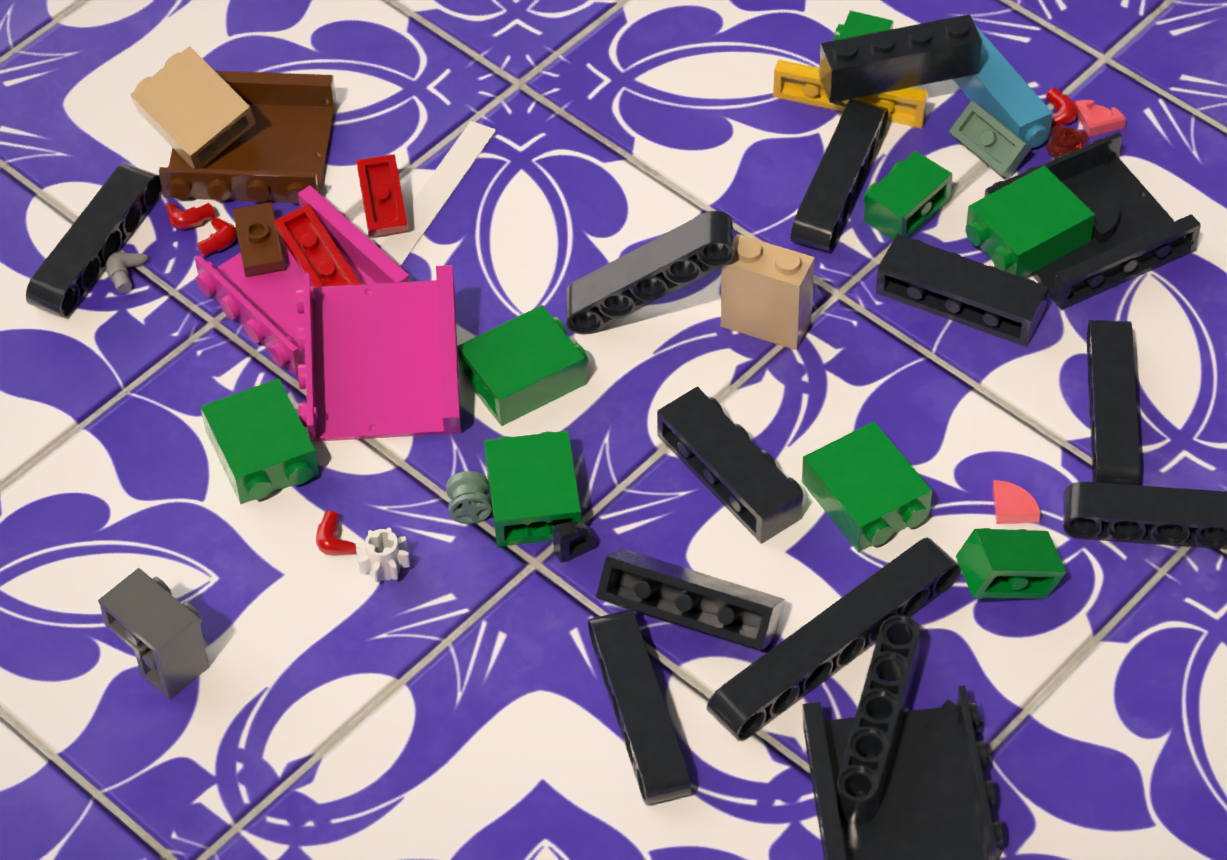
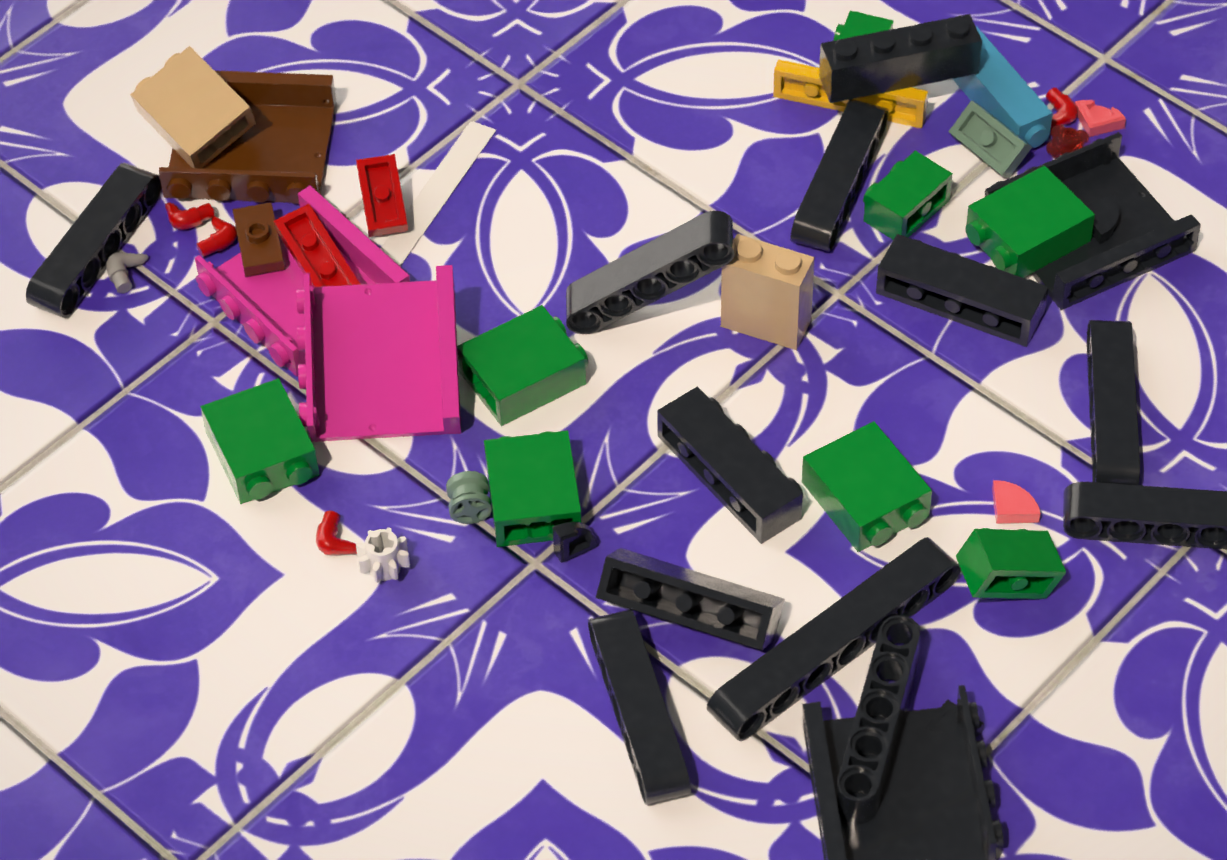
(159, 631): dark grey brick -> none

